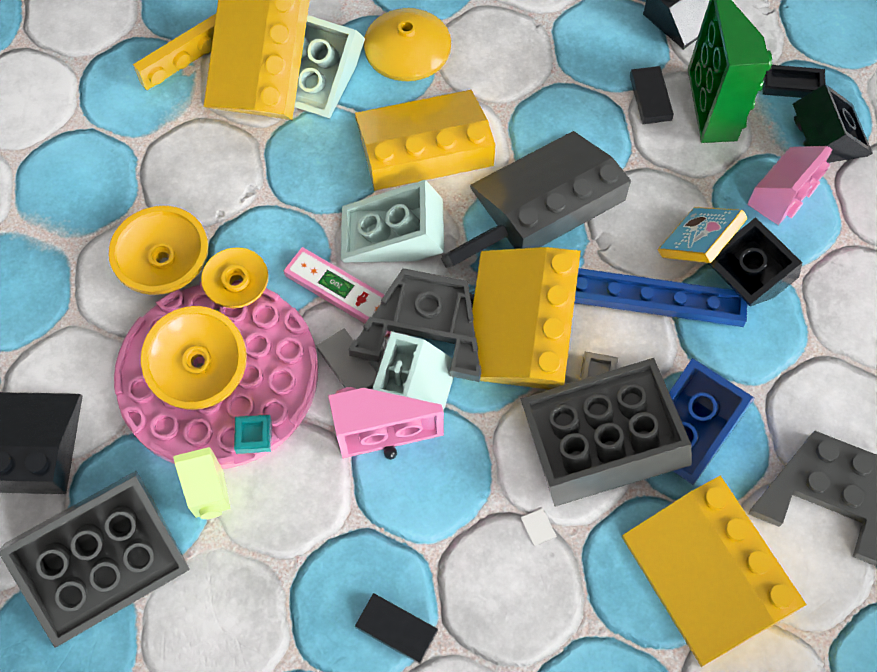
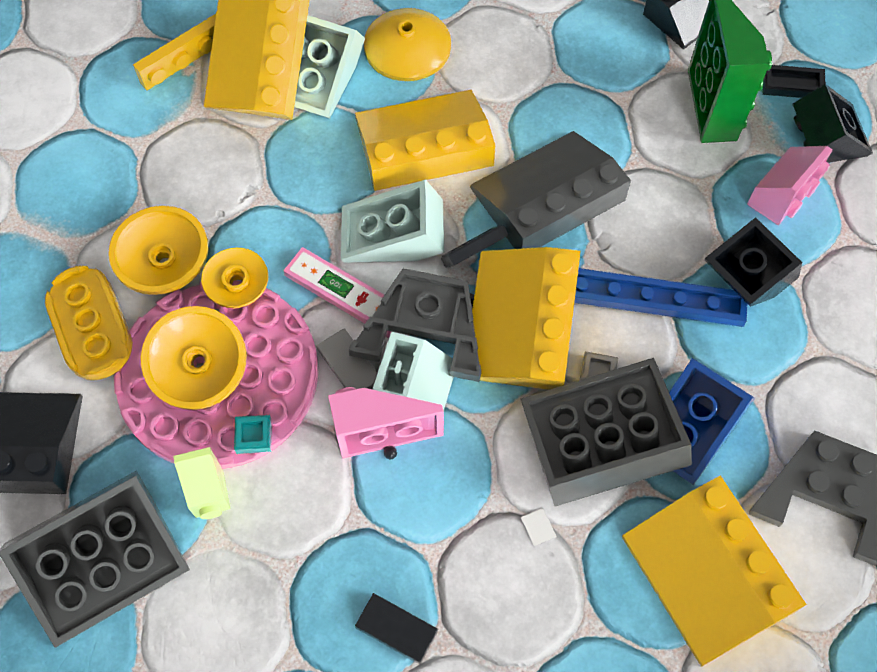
(88, 323): none -> yellow tile
(651, 95): black tile -> none
(702, 234): tile -> none

